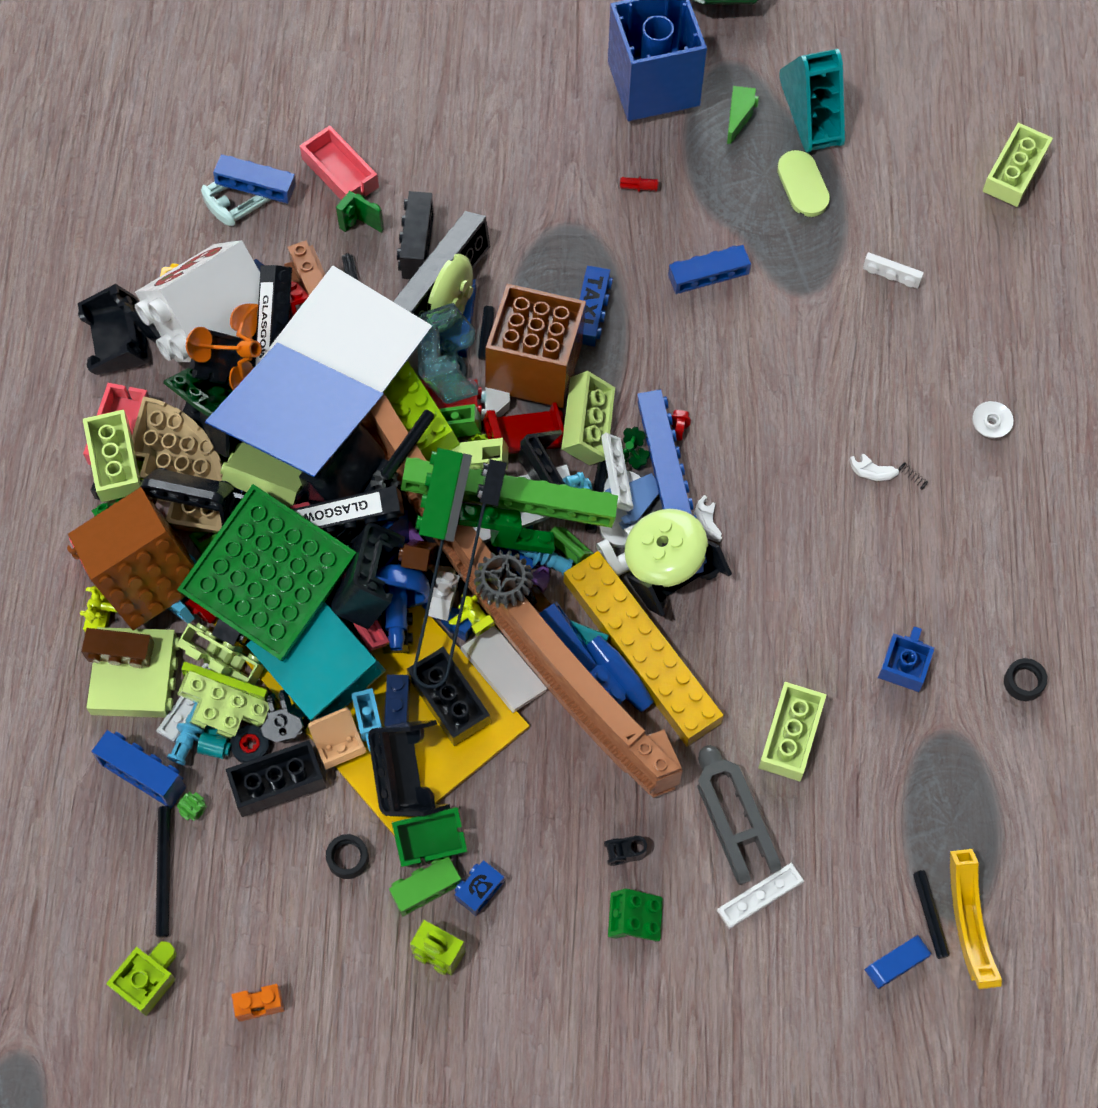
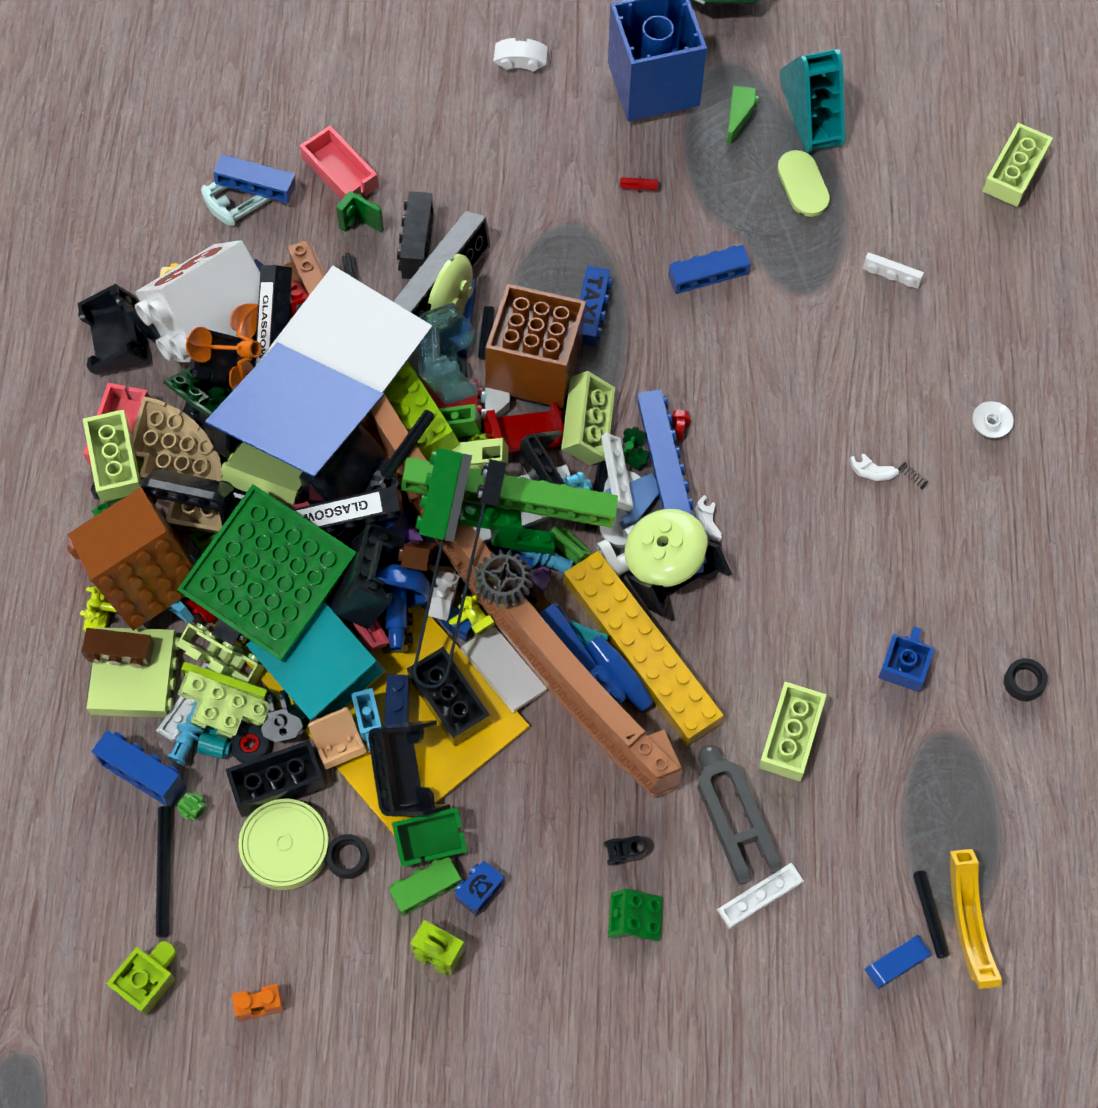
(284, 844): none -> yellowish green brick
(520, 54): none -> white brick

